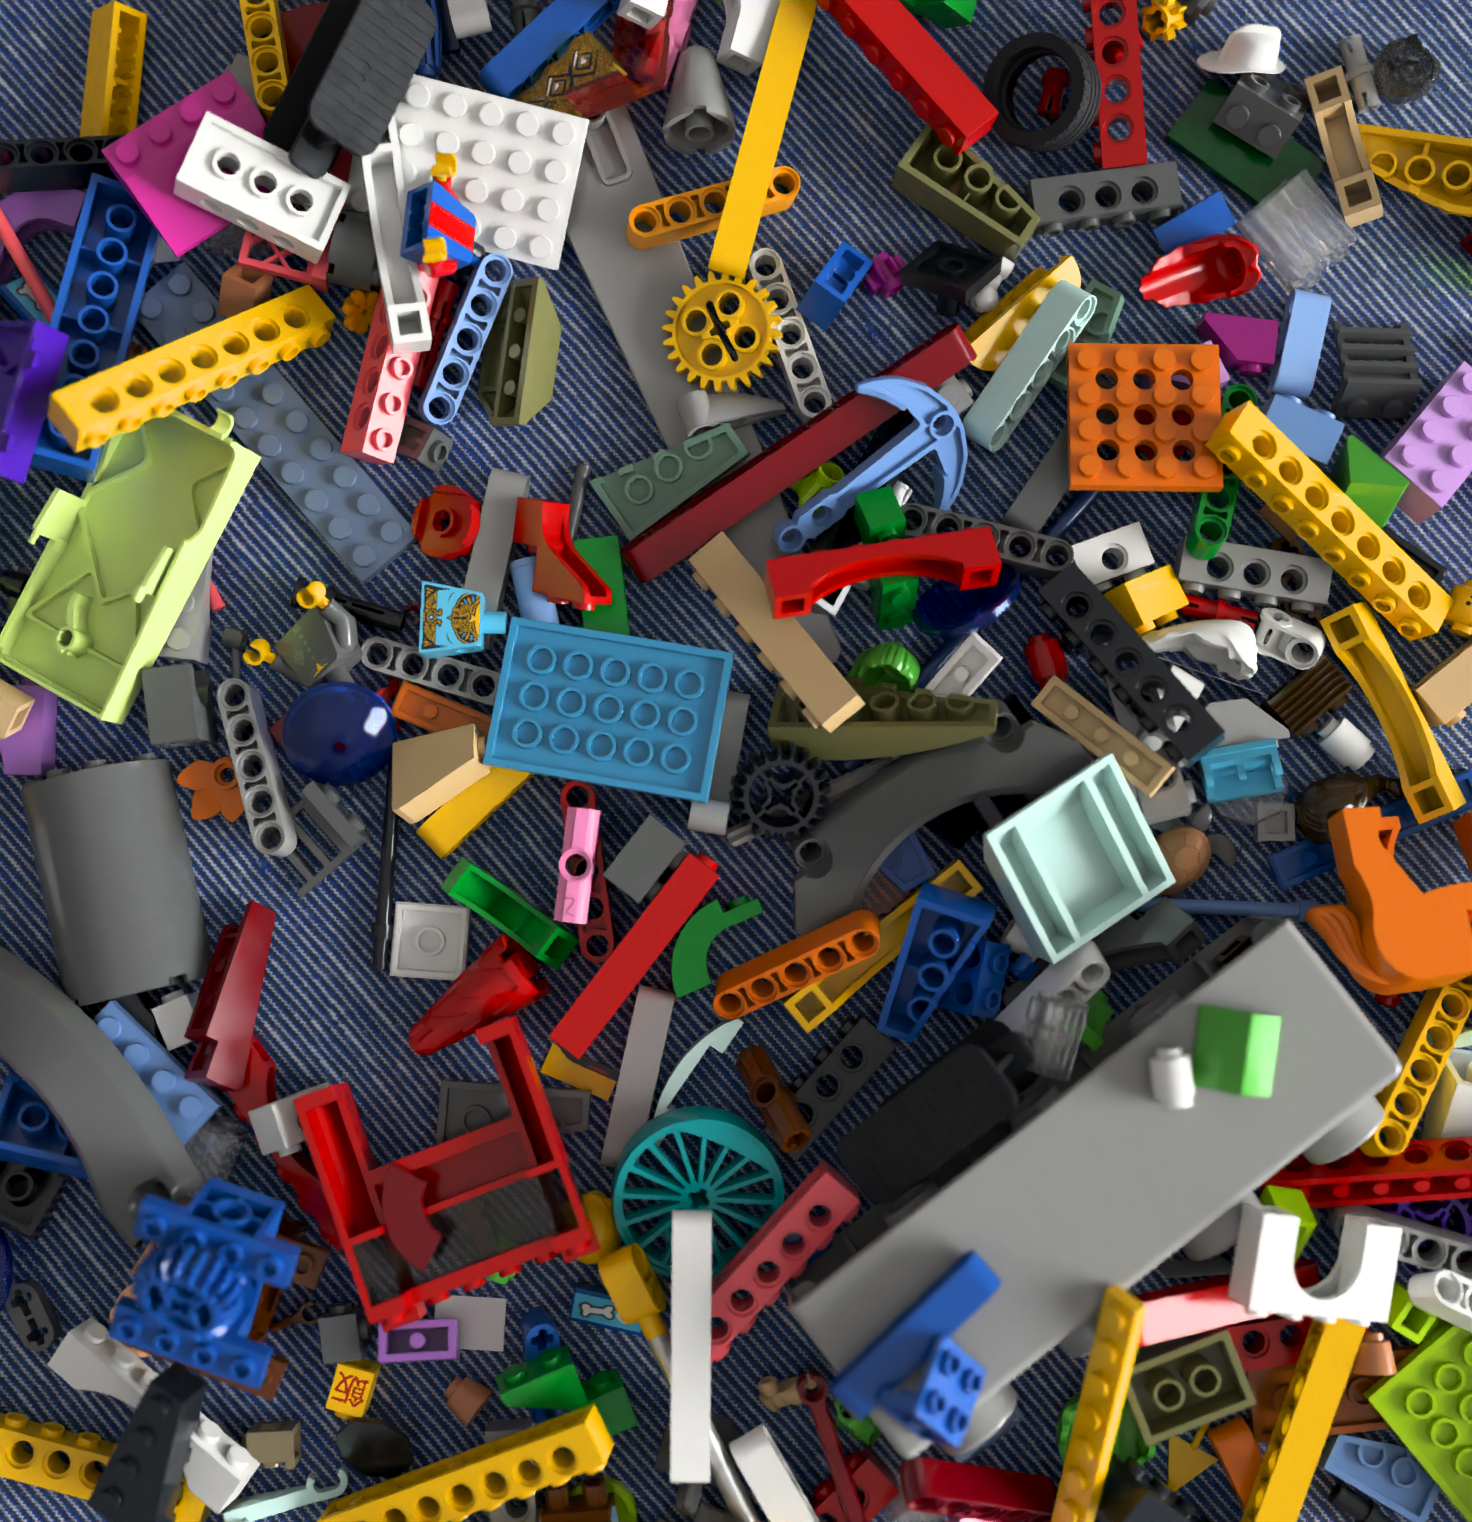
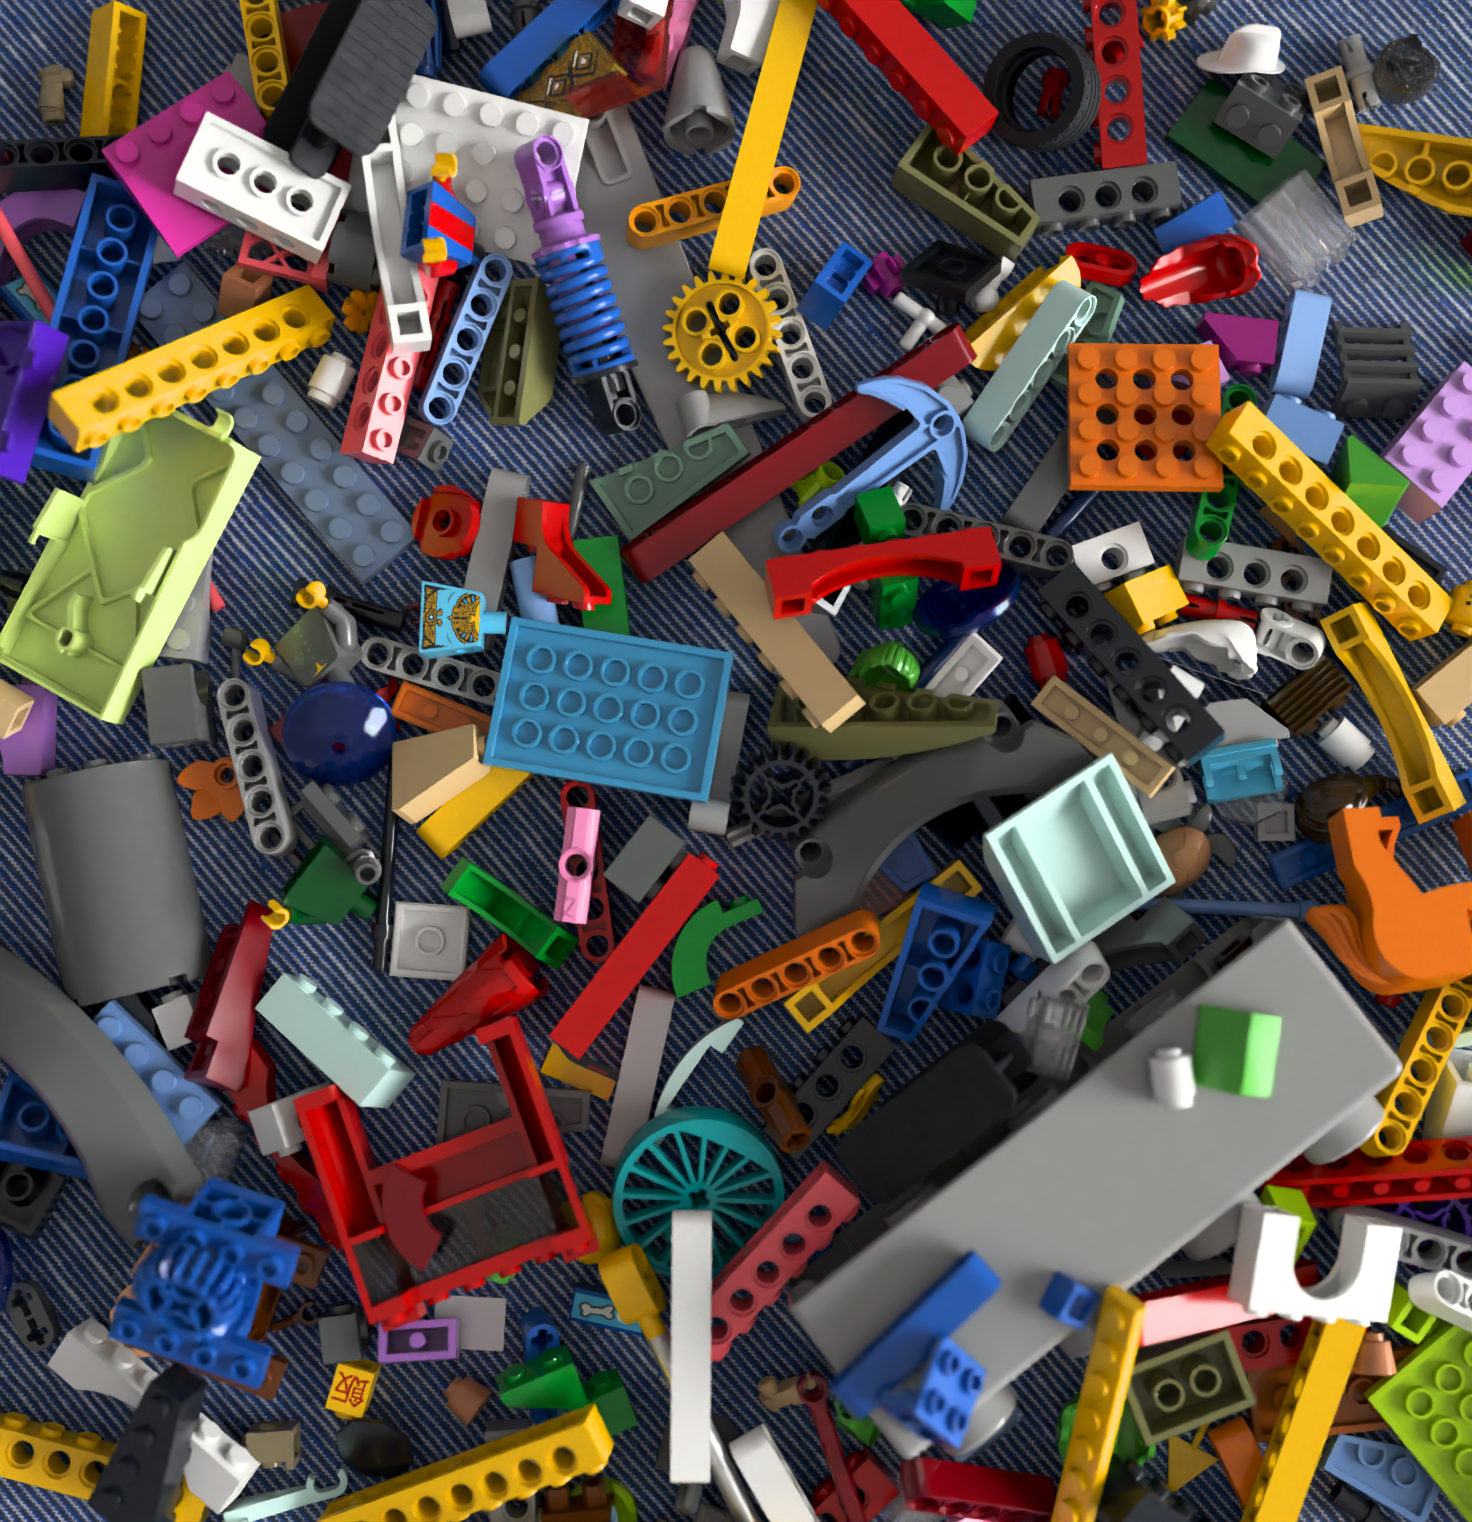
(51, 95): none -> dark tan arm
(326, 887): none -> dark green torso
(331, 380): none -> white brick
(334, 1042): none -> light aqua wedge
(569, 264): none -> piece
(859, 1106): none -> yellow piece
(923, 318): none -> white piece
(1069, 1300): none -> blue slope
(1103, 263): none -> red plate

